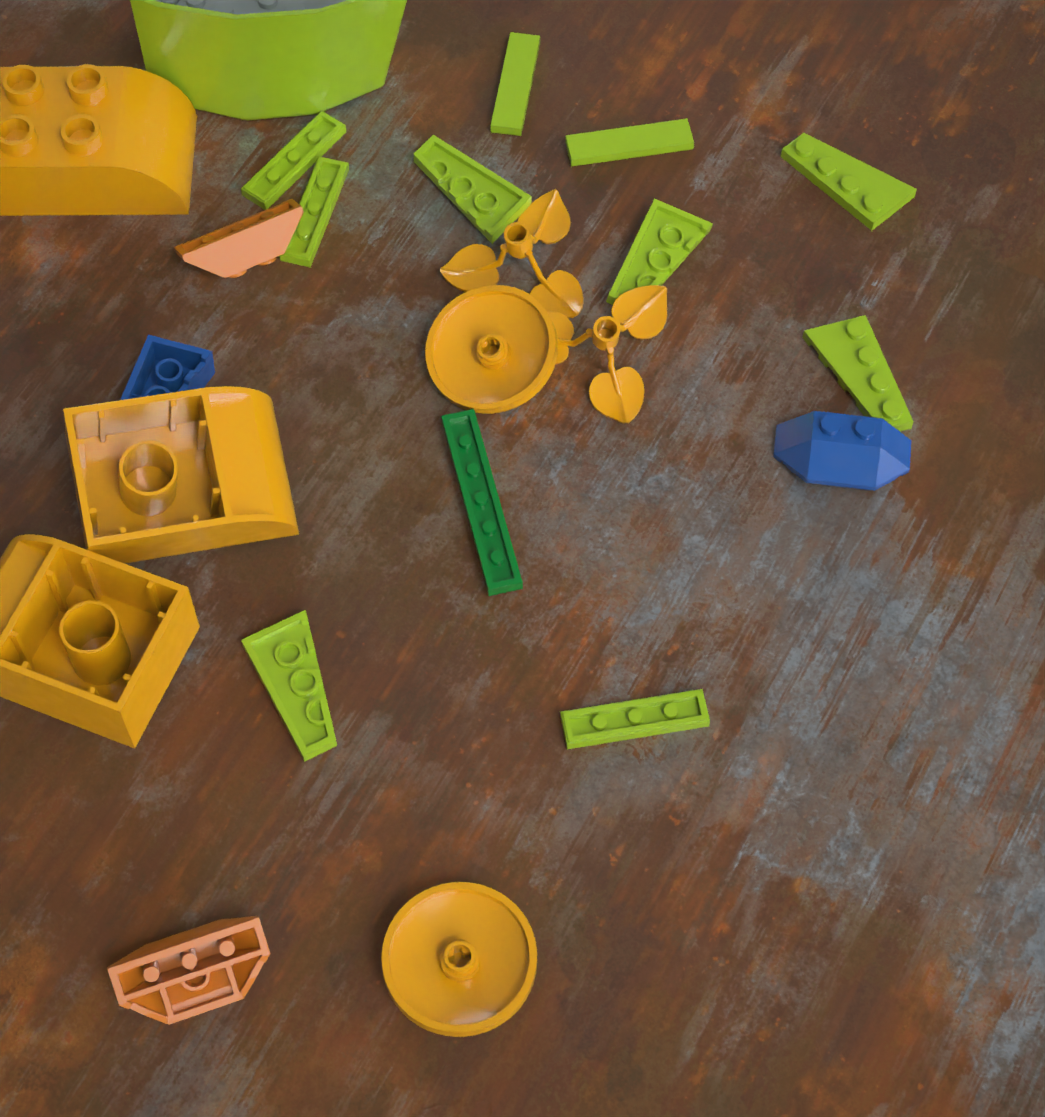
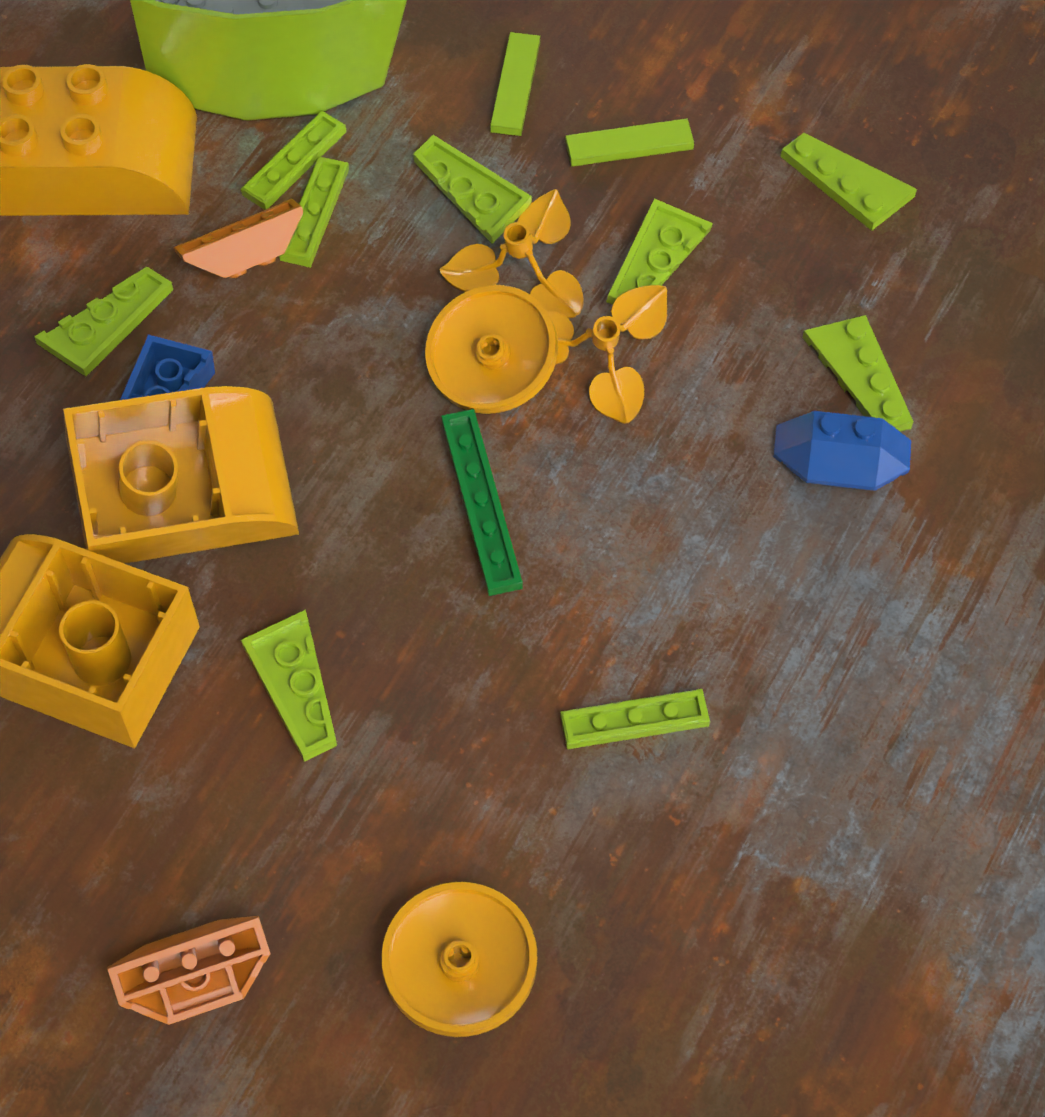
(106, 322): none -> lime wing

